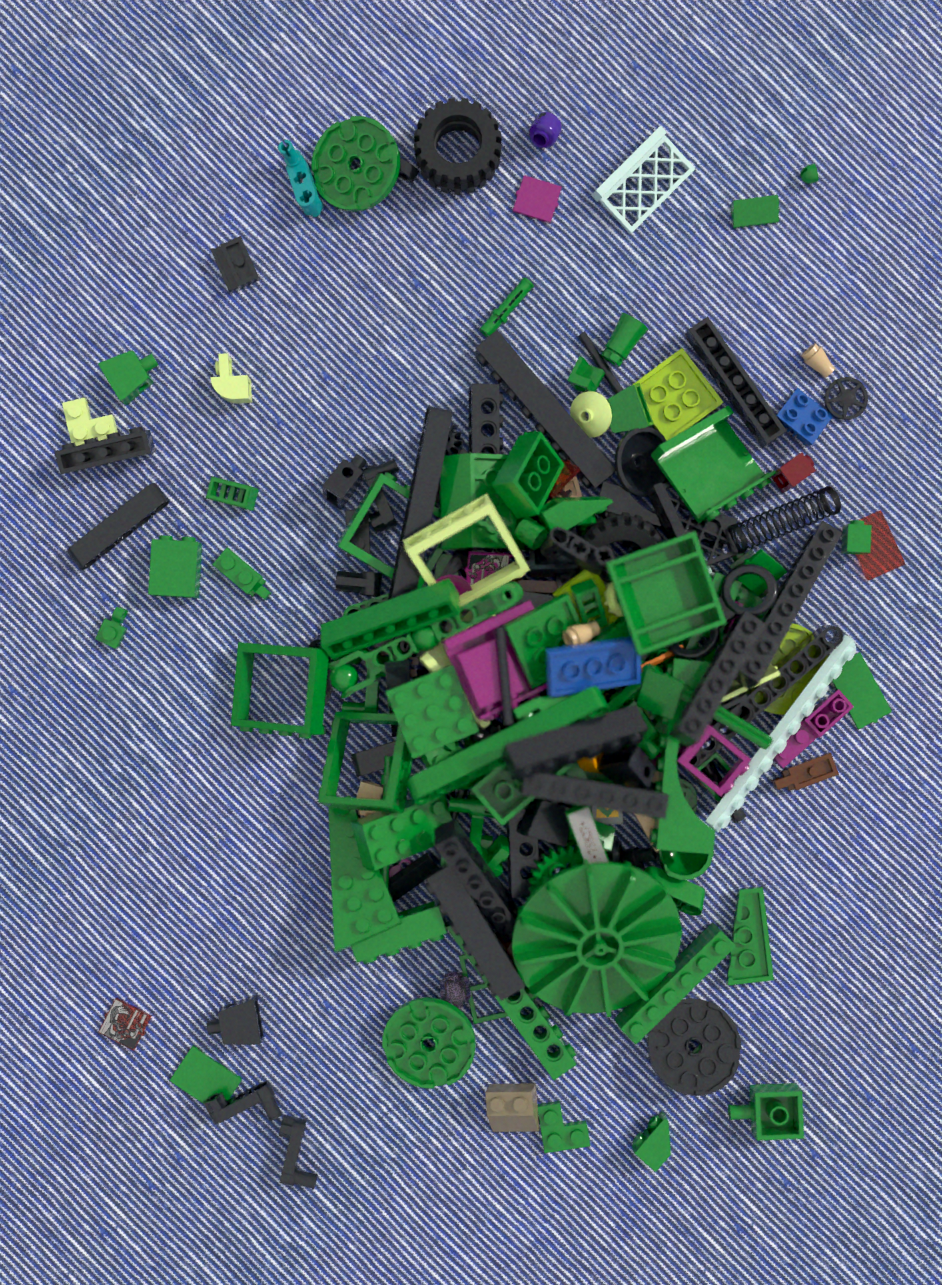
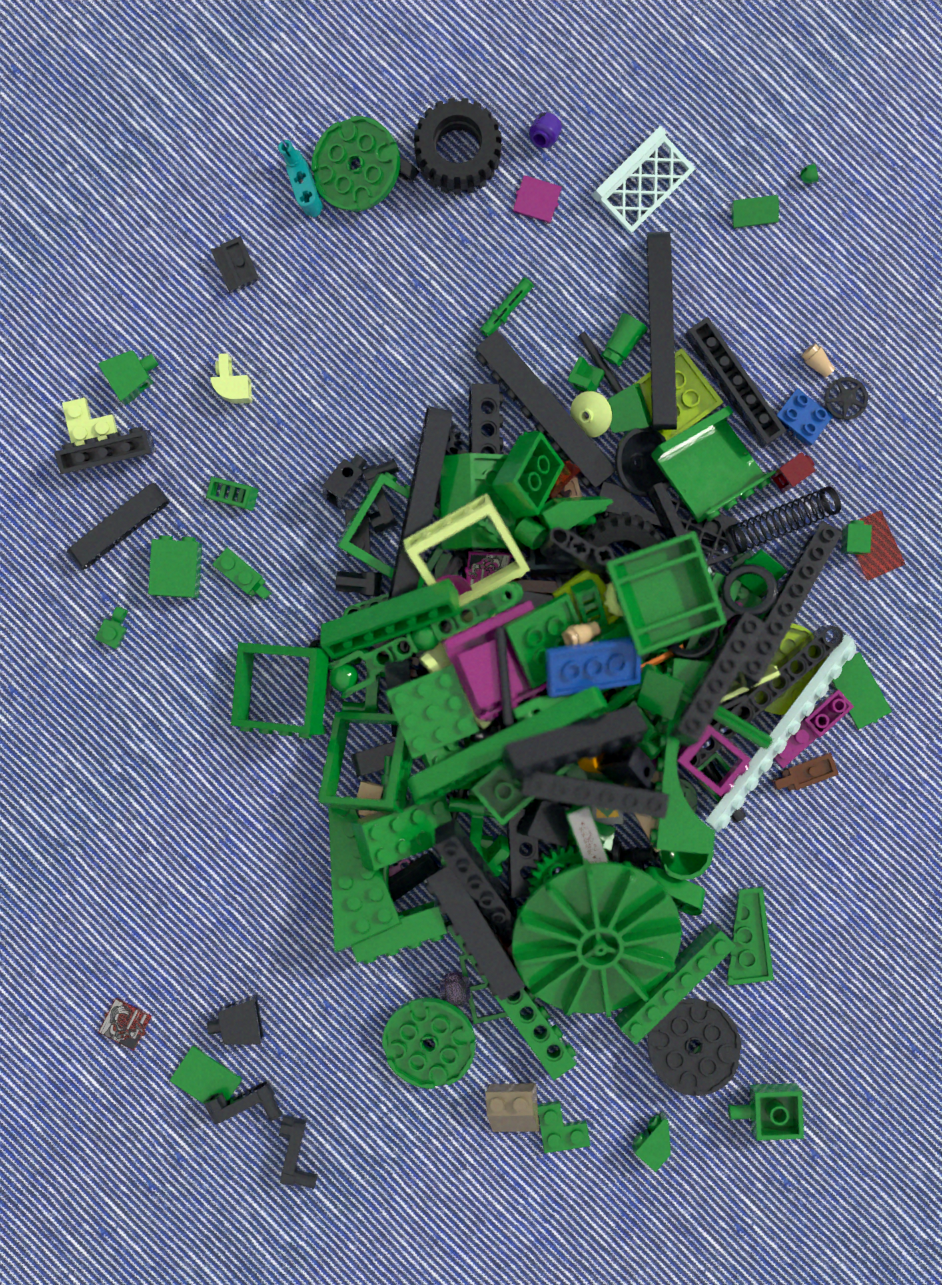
(661, 331): none -> black beam

